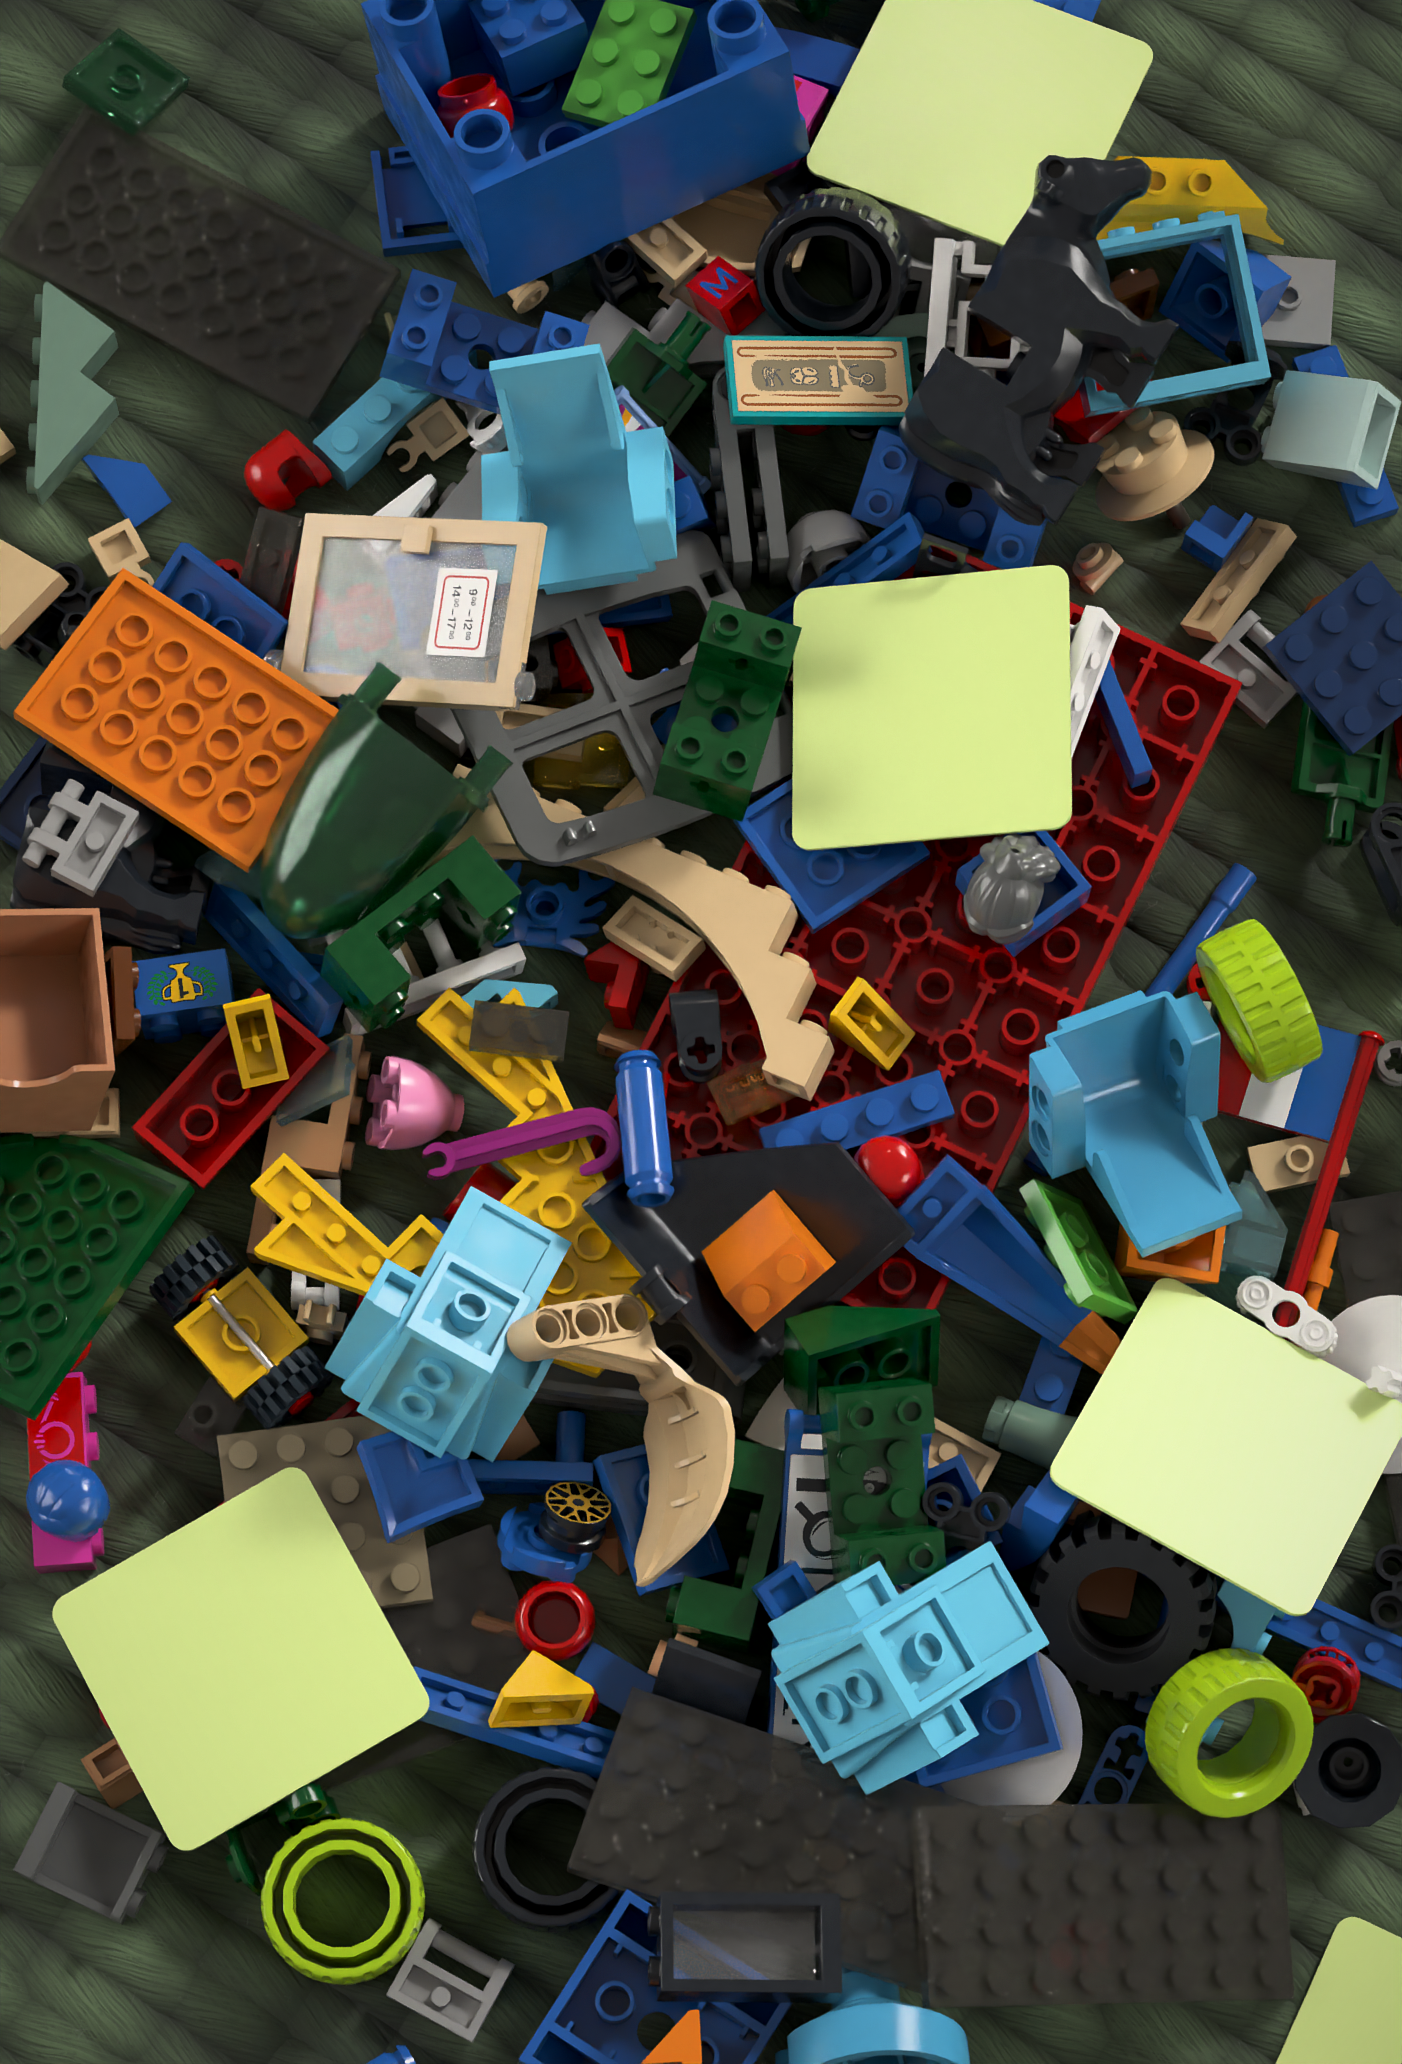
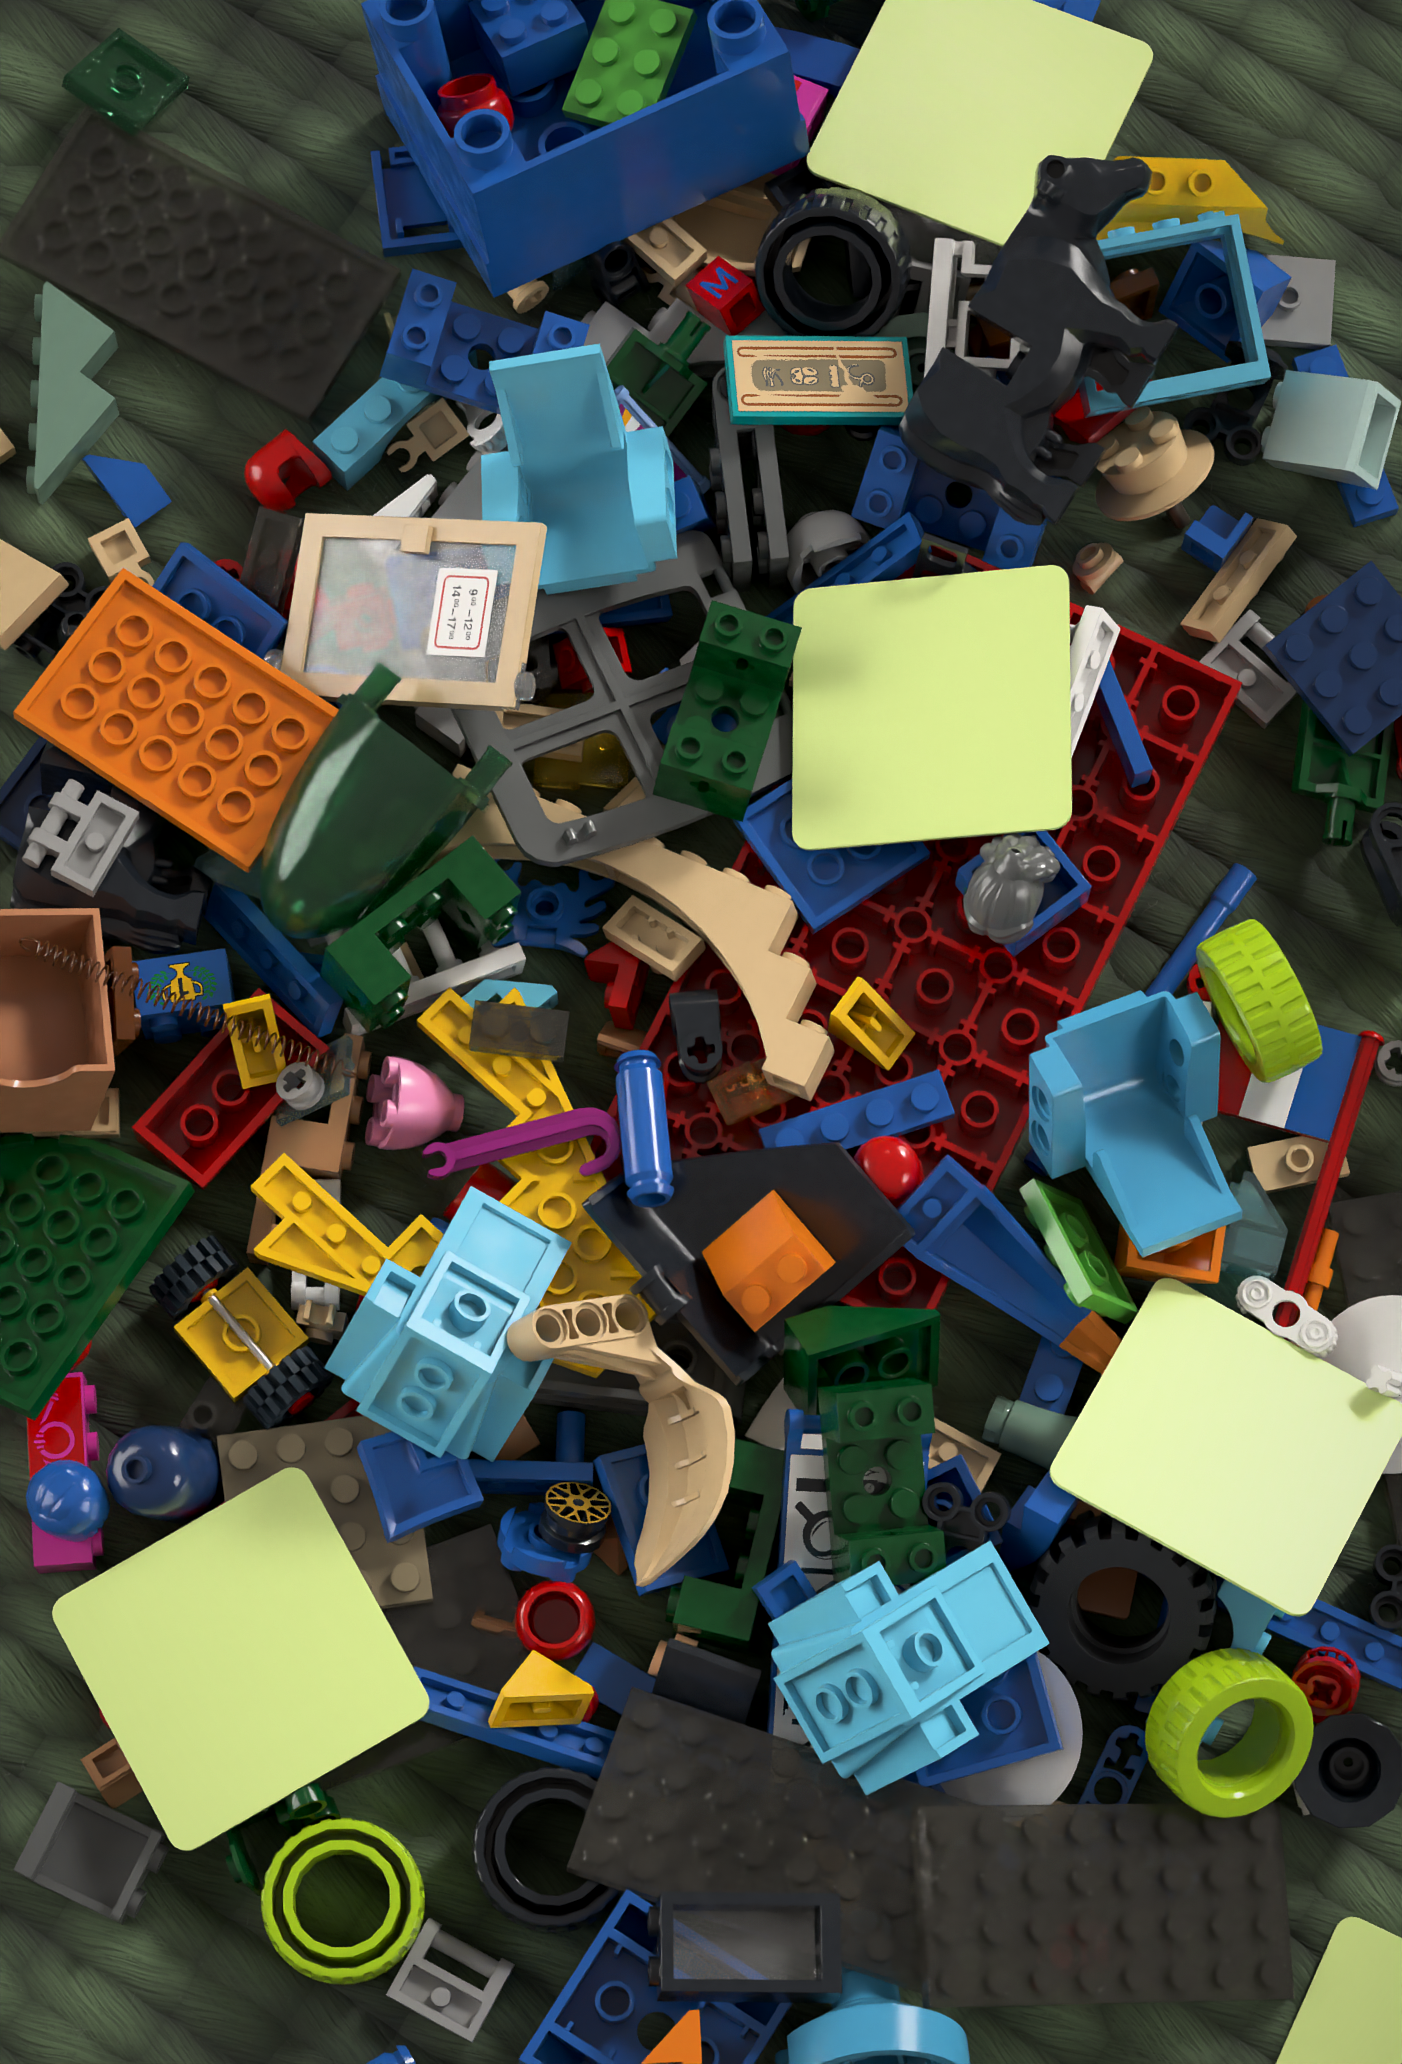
(164, 1473): none -> dark blue cylinder
(184, 1006): none -> reddish brown piece
(292, 1077): none -> light grey bush

